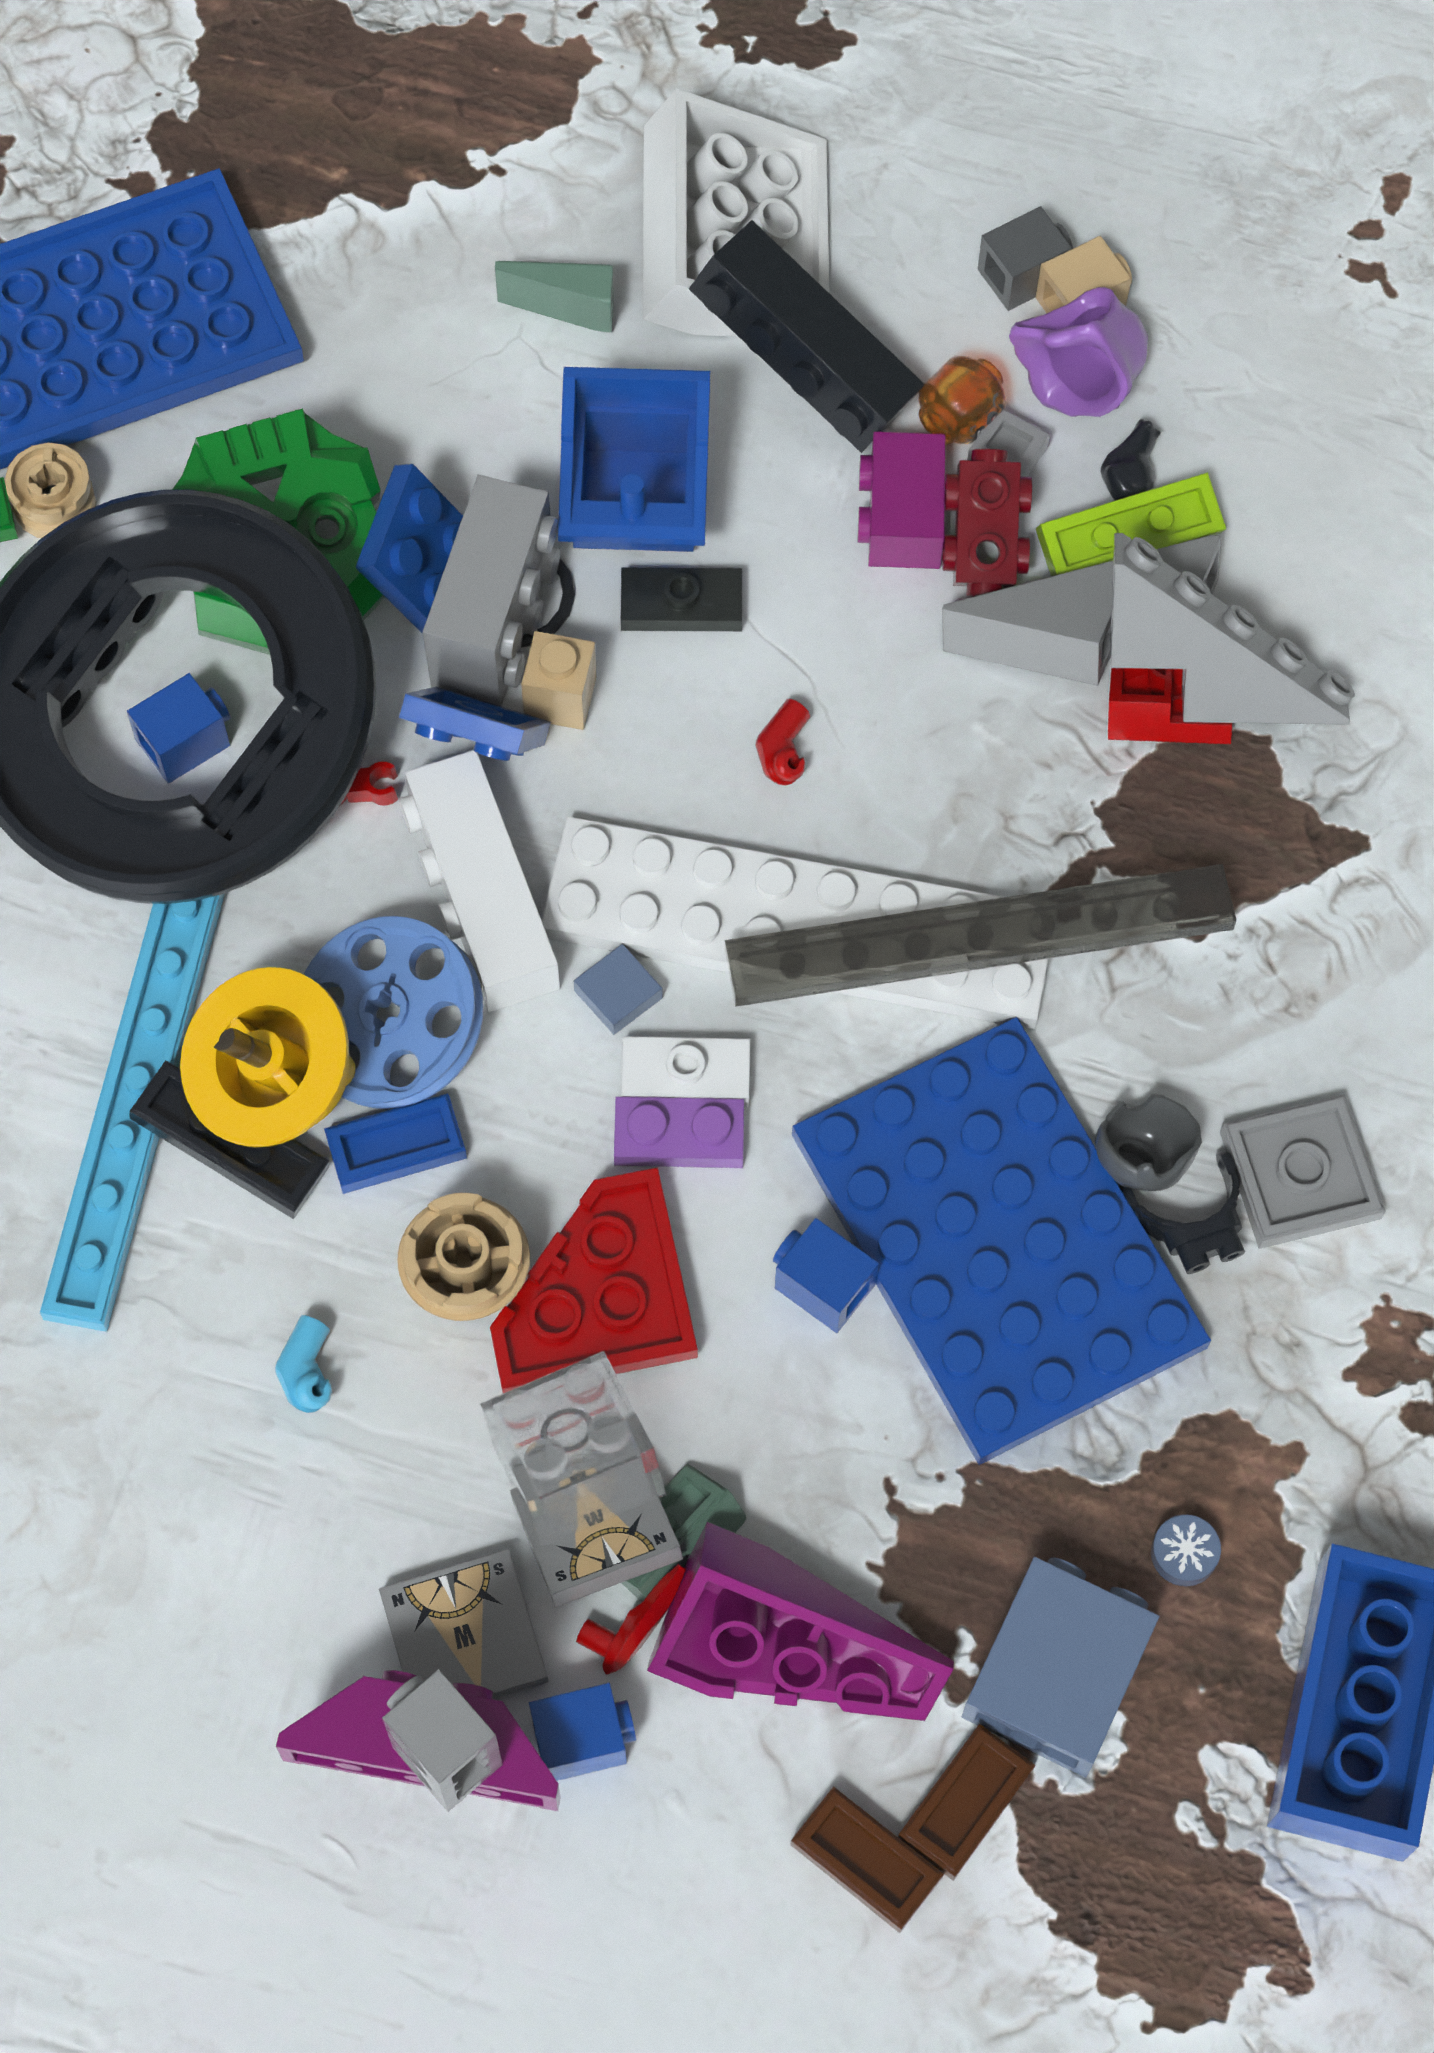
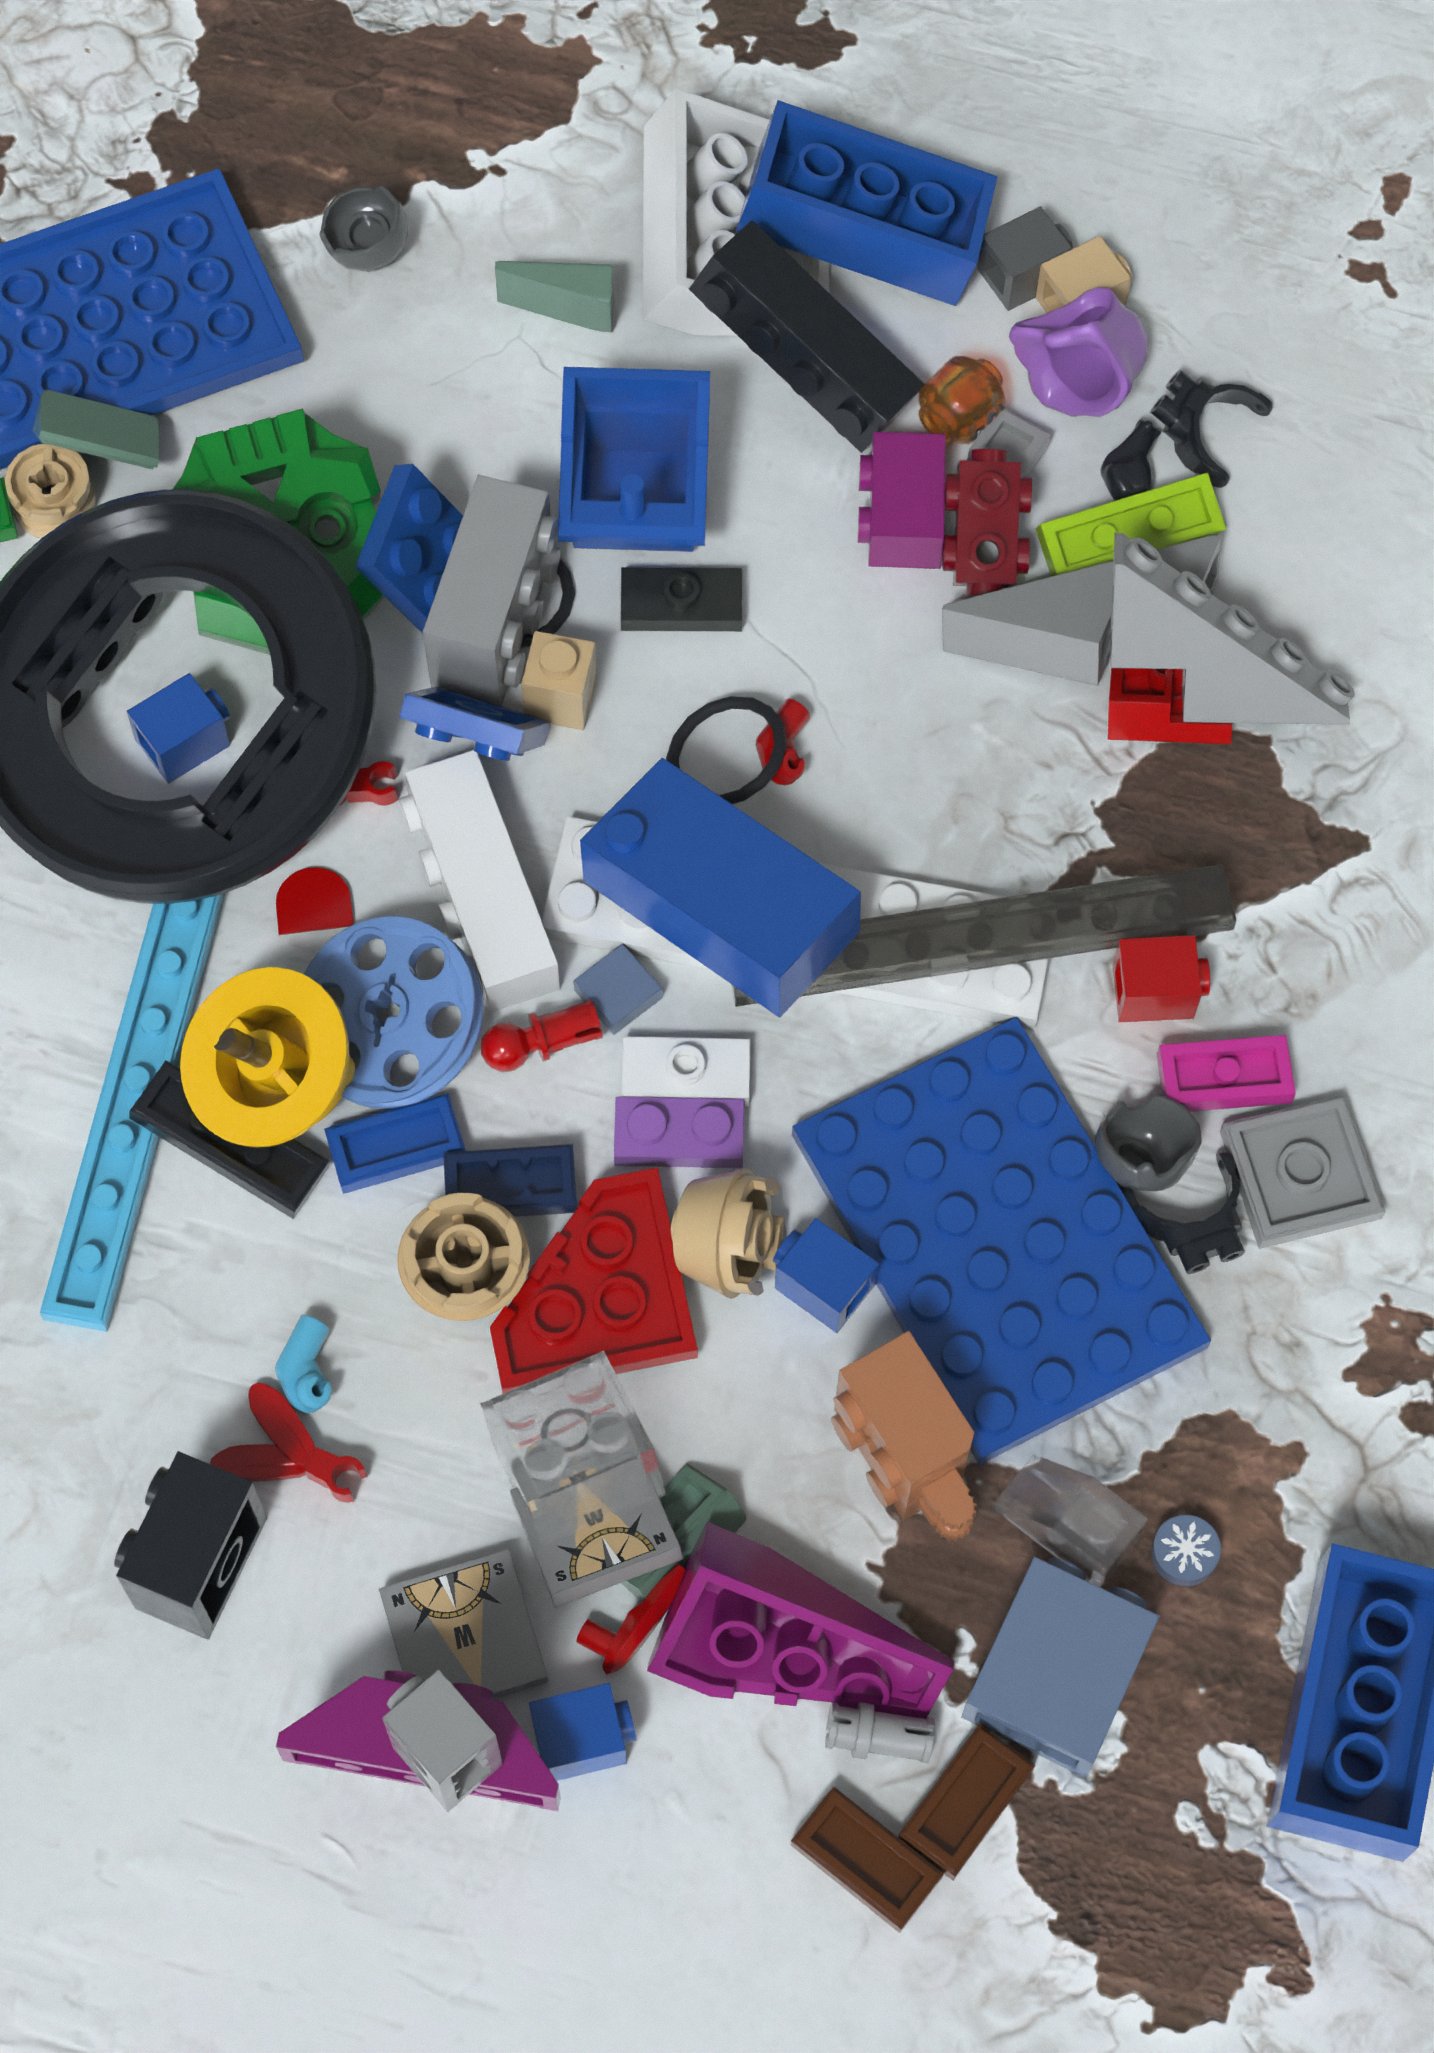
(97, 429): none -> sand green slope
(190, 1544): none -> black brick
(292, 1451): none -> red piece
(313, 902): none -> red piece
(364, 228): none -> dark grey hair
(509, 1046): none -> red pin
(519, 1179): none -> dark blue plate
(721, 886): none -> blue brick
(725, 704): none -> black piece
(727, 1231): none -> tan cone
(868, 203): none -> blue brick
(879, 1733): none -> light grey pin
(908, 1434): none -> nougat hinge
(1072, 1516): none -> clear slope
(1159, 978): none -> red brick
(1182, 412): none -> black helmet
(1227, 1073): none -> dark pink plate

